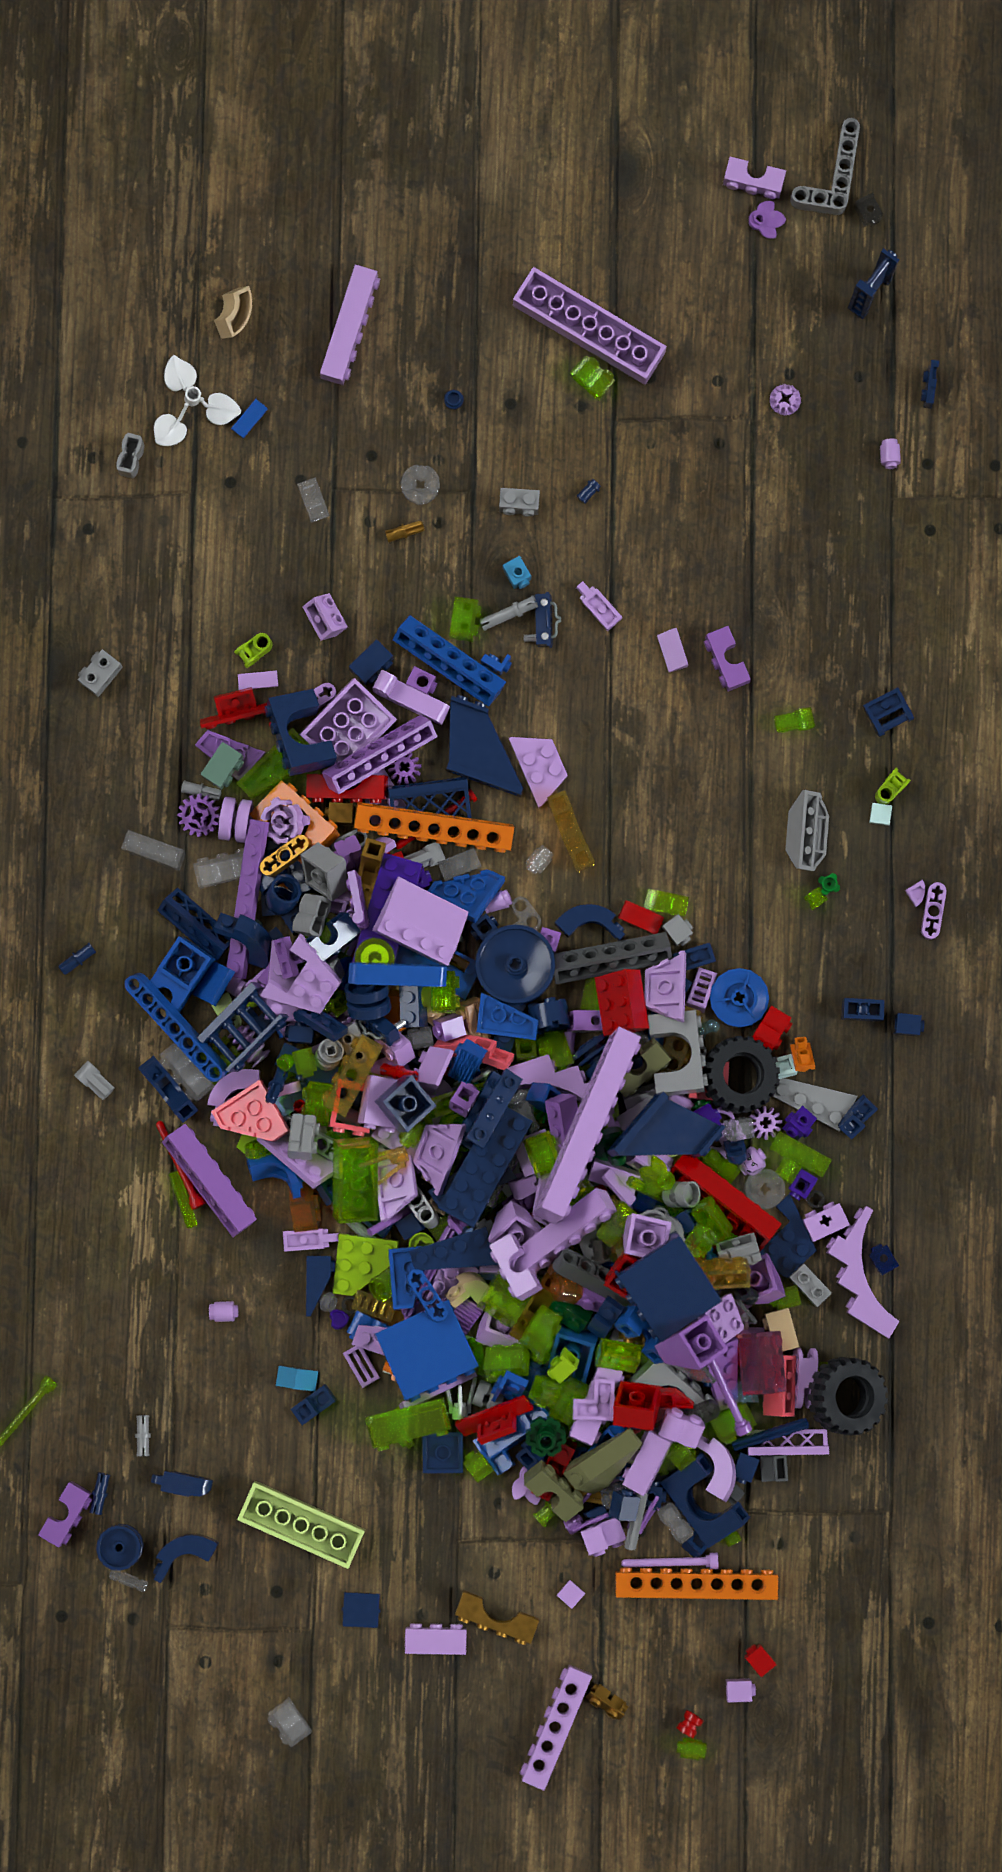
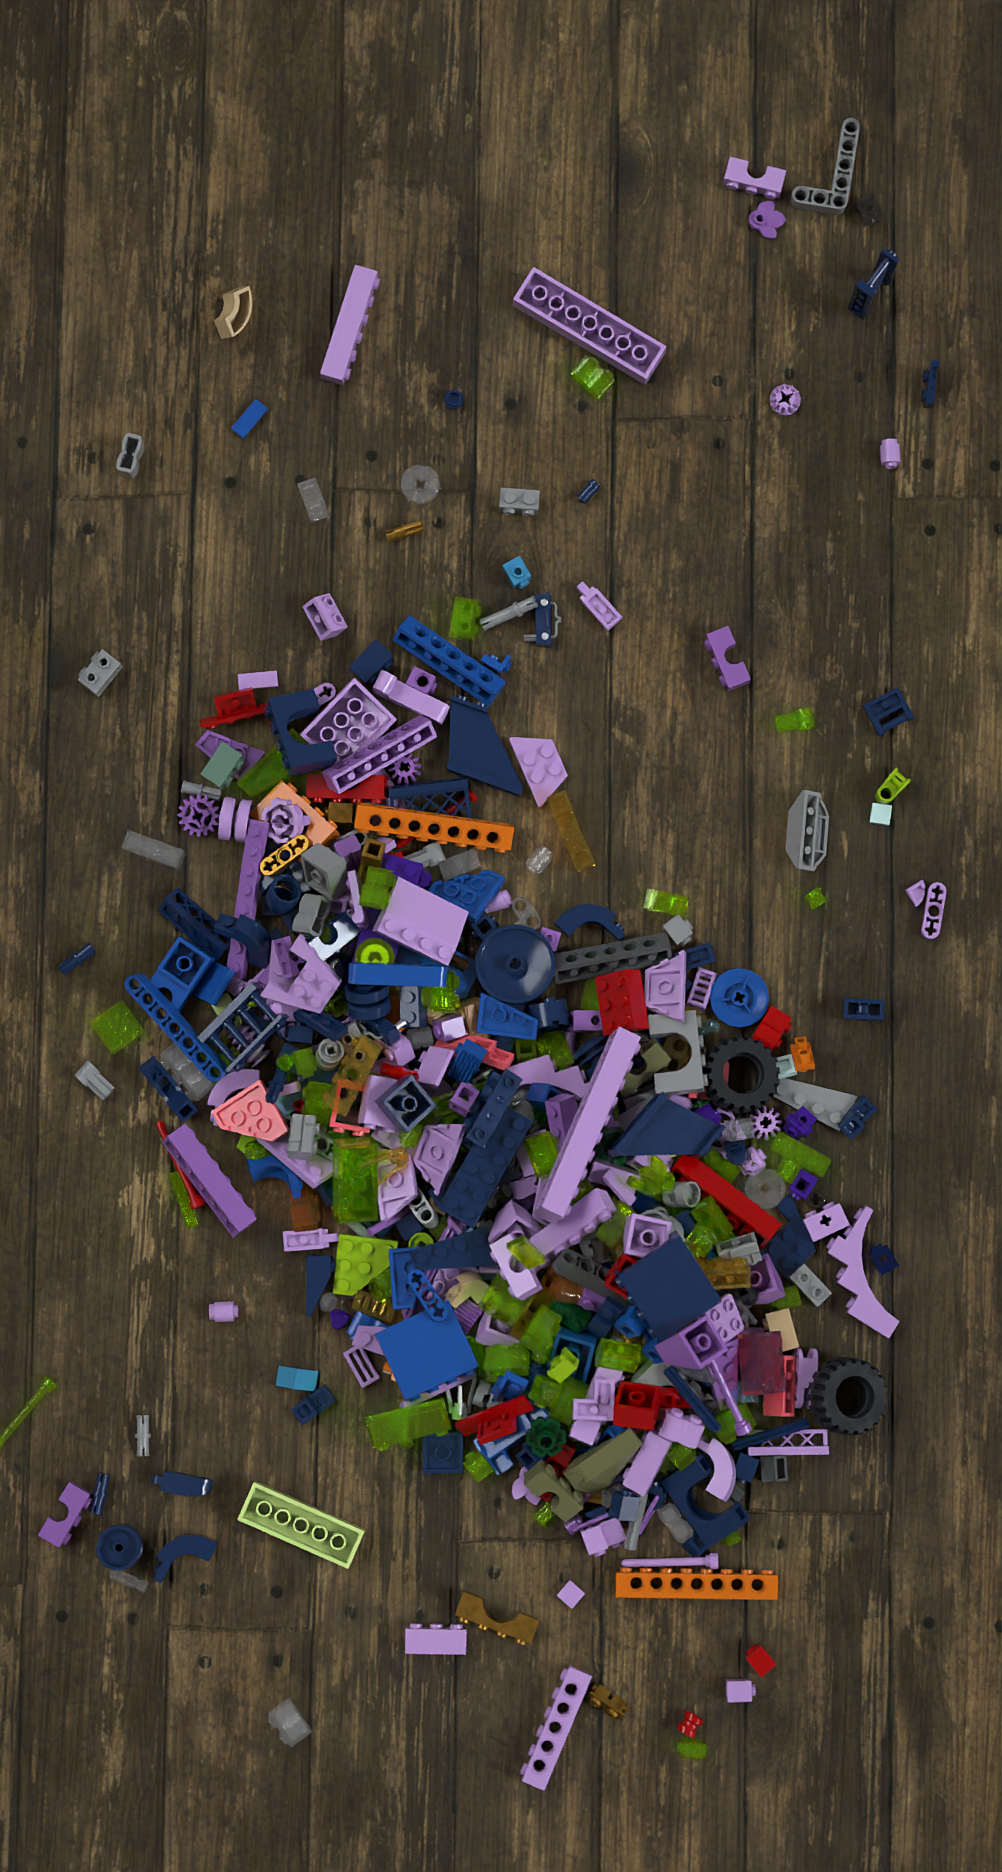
(117, 1027): none -> clear neon green plate
(179, 376): white plant -> none
(218, 870): clear brick -> none
(252, 649): lime piece -> none
(361, 1610): dark blue piece -> none
(377, 888): none -> clear neon green brick
(525, 1252): none -> clear neon green tile
(640, 917): red slope -> none
(672, 650): lavender slope -> none
(692, 1399): none -> dark blue axle
(832, 878): green plate -> none
(908, 1024): dark blue brick -> none

